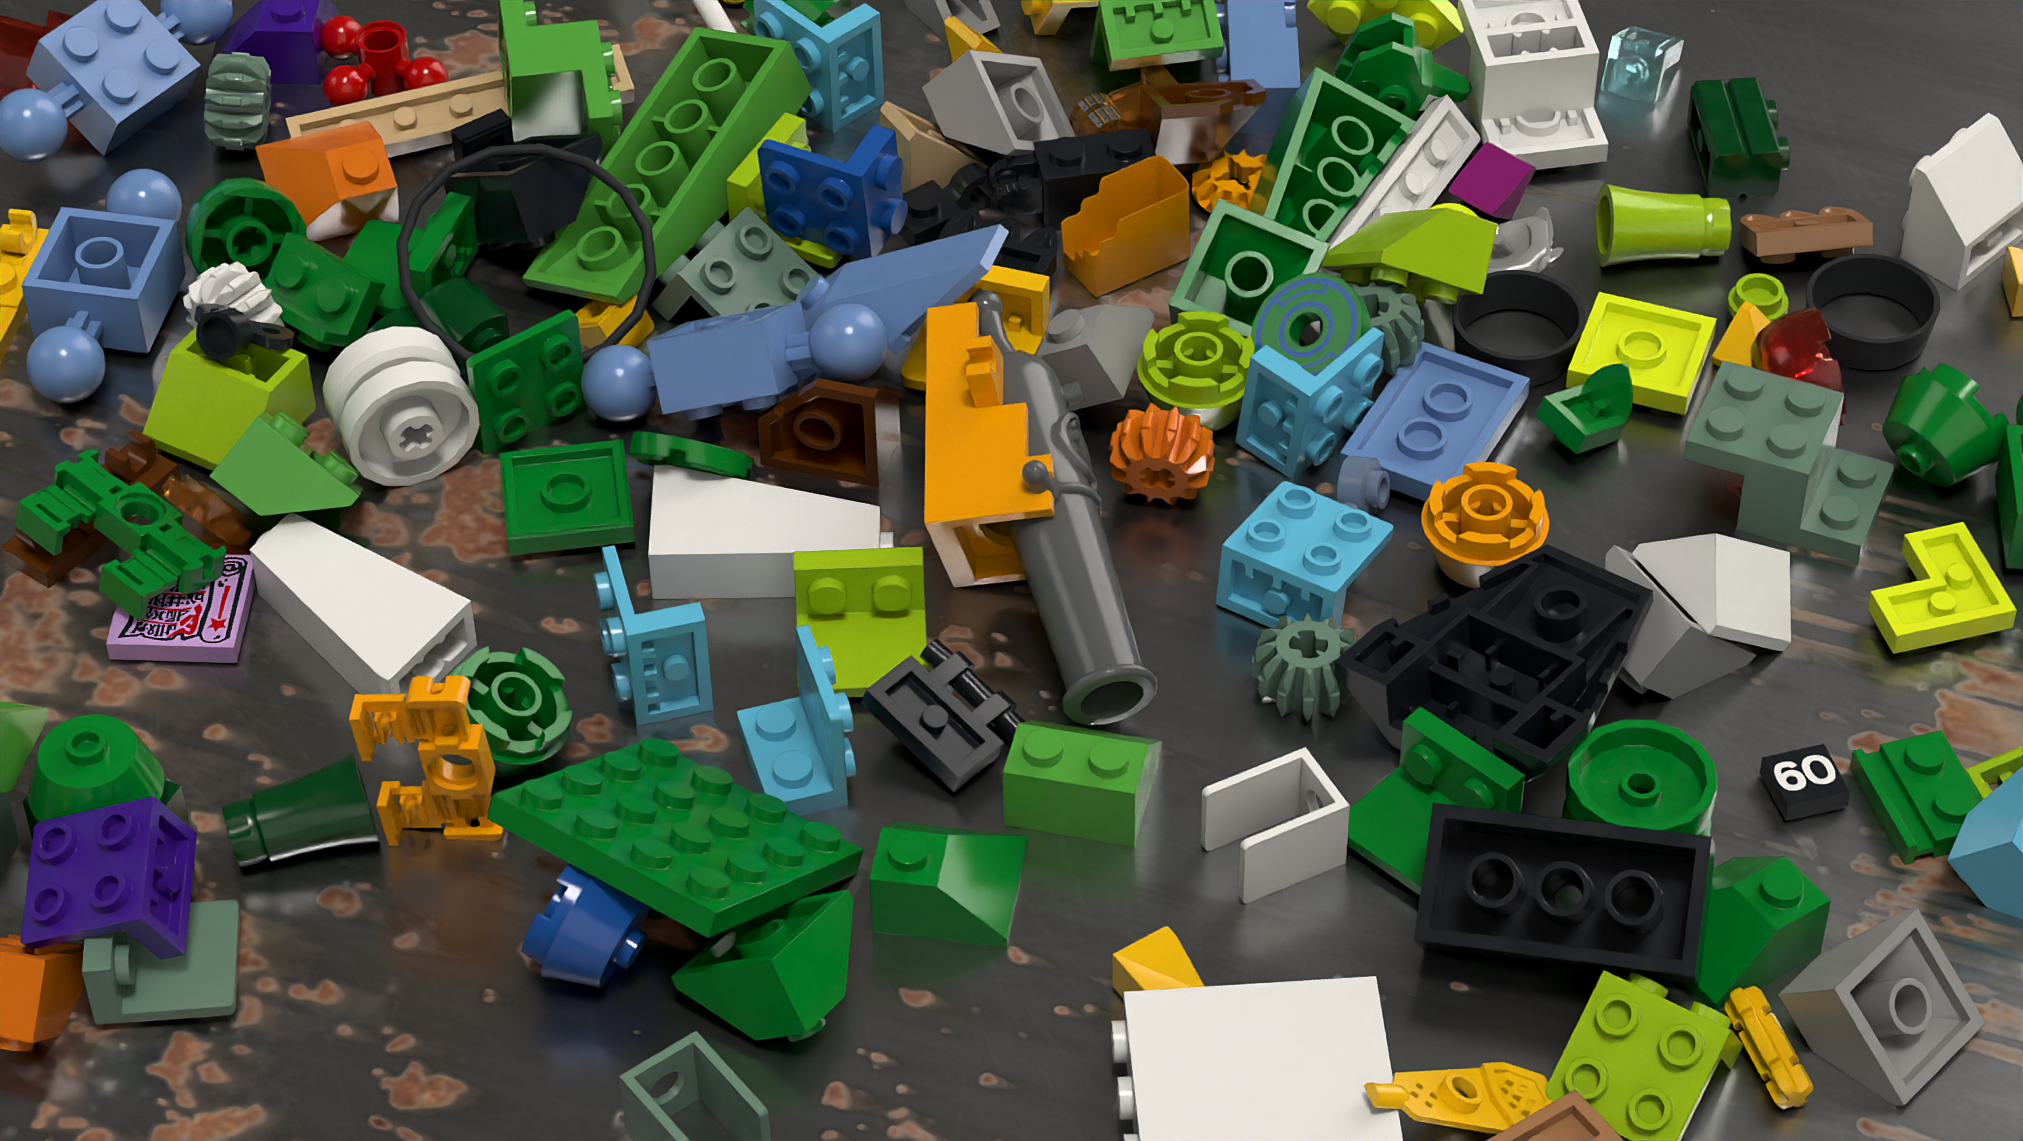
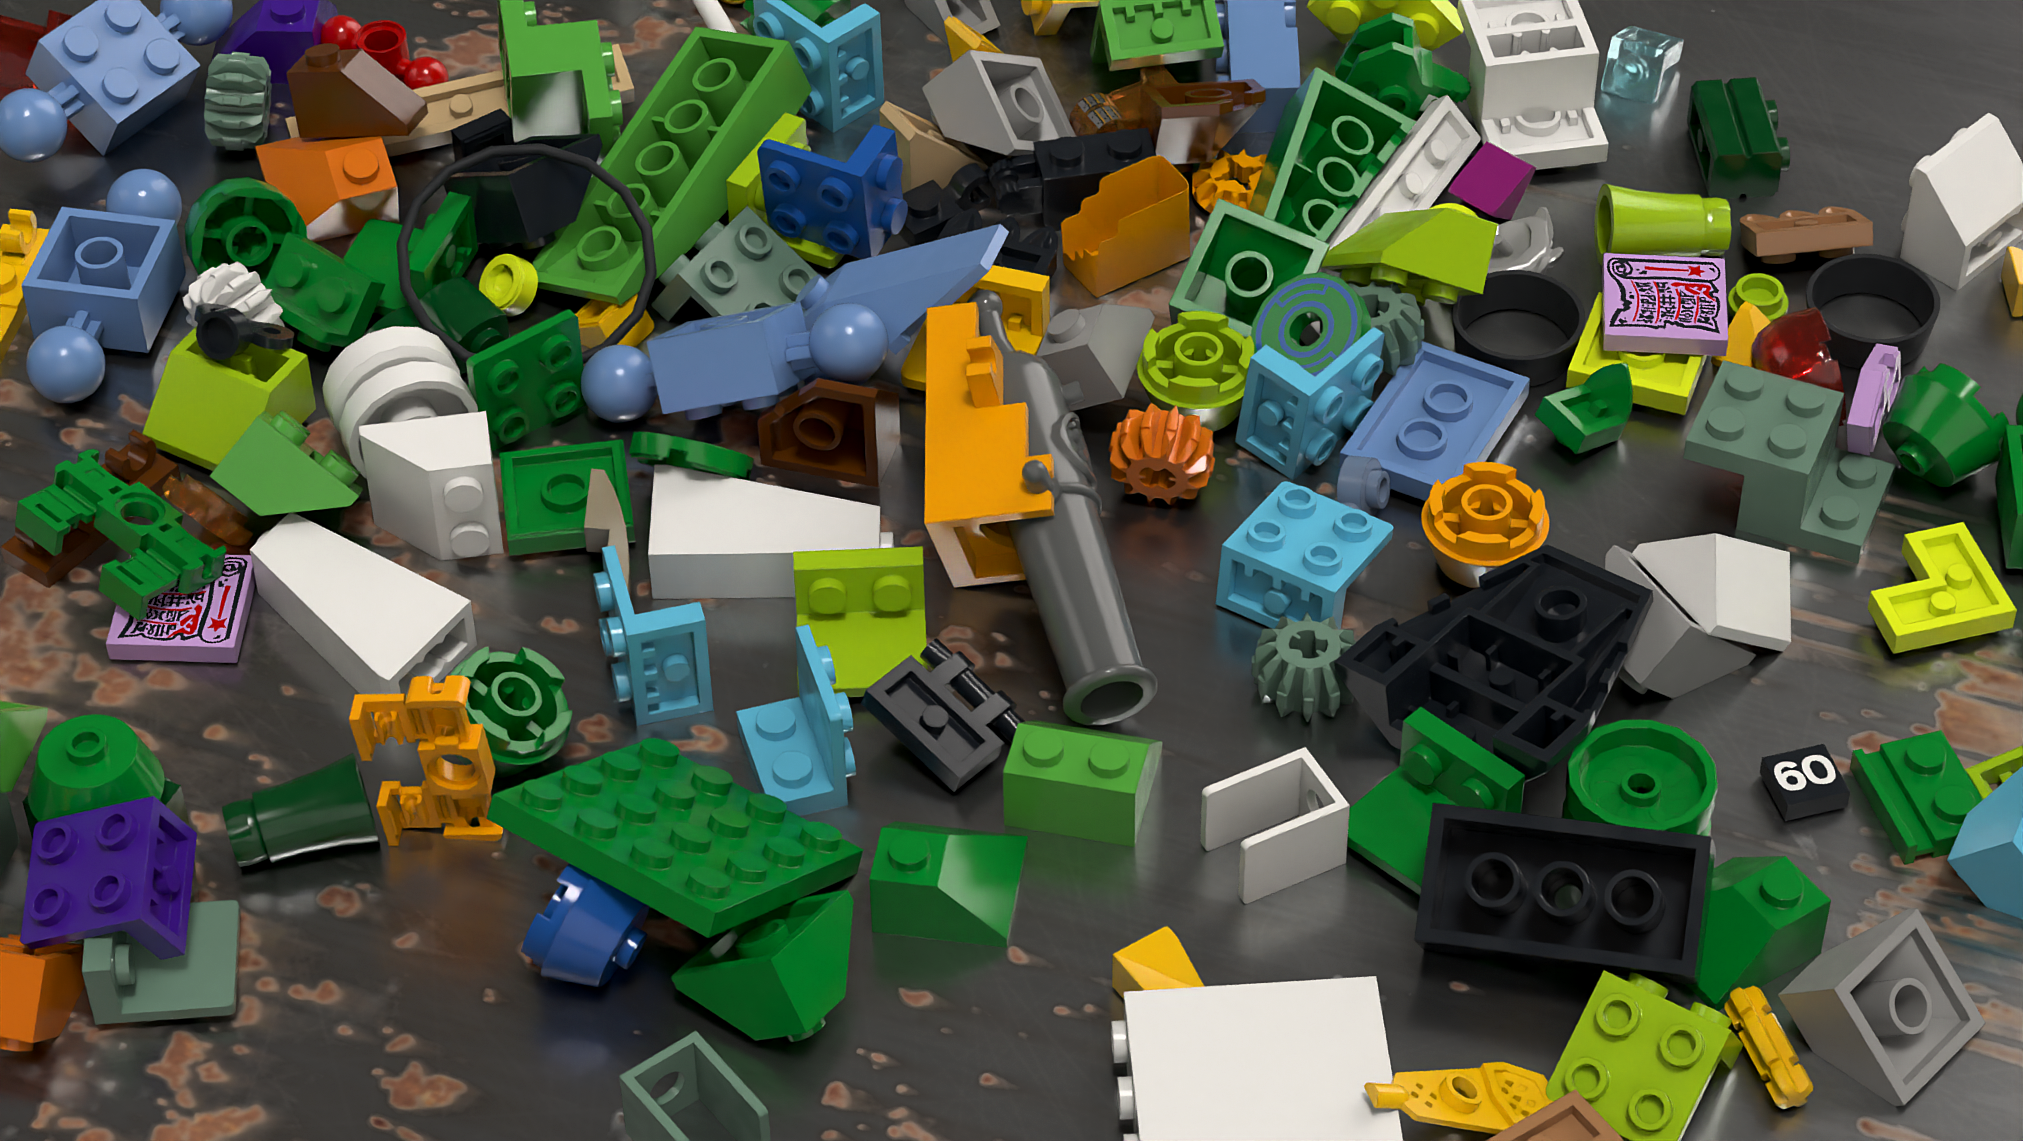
(350, 96): none -> reddish brown slope
(435, 484): none -> white slope
(509, 283): none -> neon yellow tile
(605, 522): none -> dark tan slope
(1664, 304): none -> lavender tile
(1873, 398): none -> lavender tile

